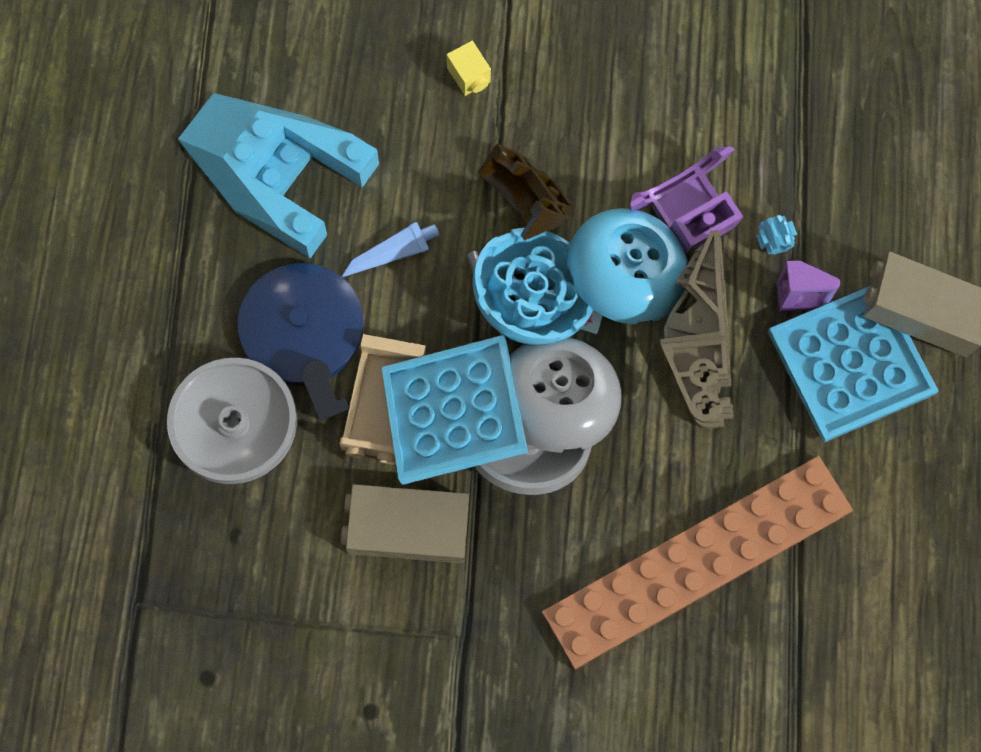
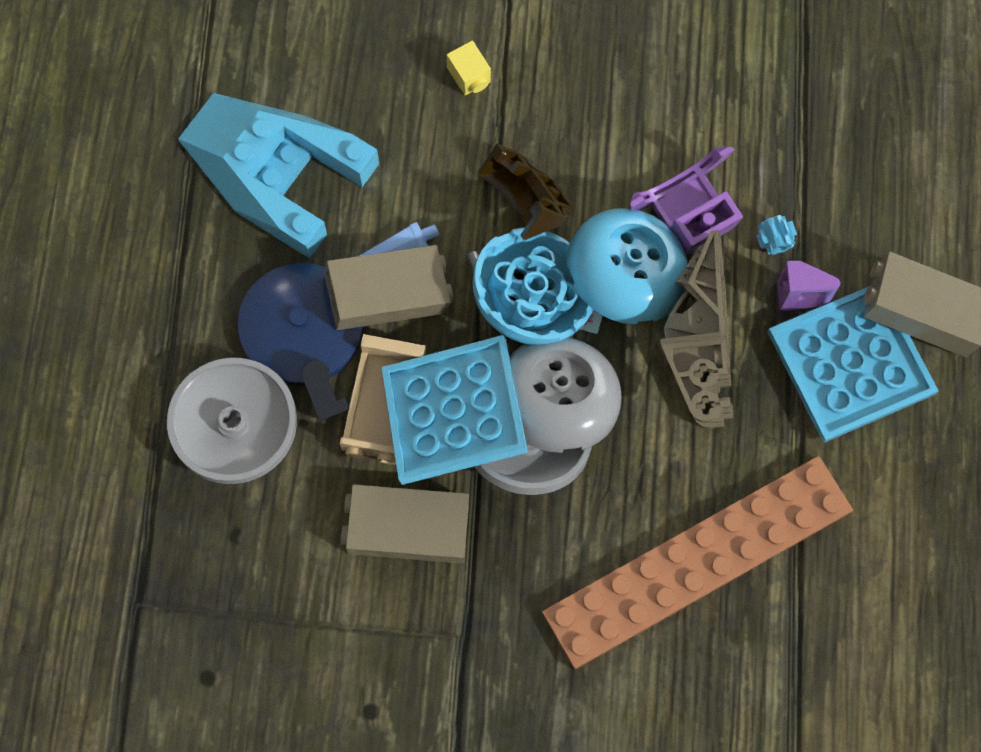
(387, 287): none -> dark tan brick

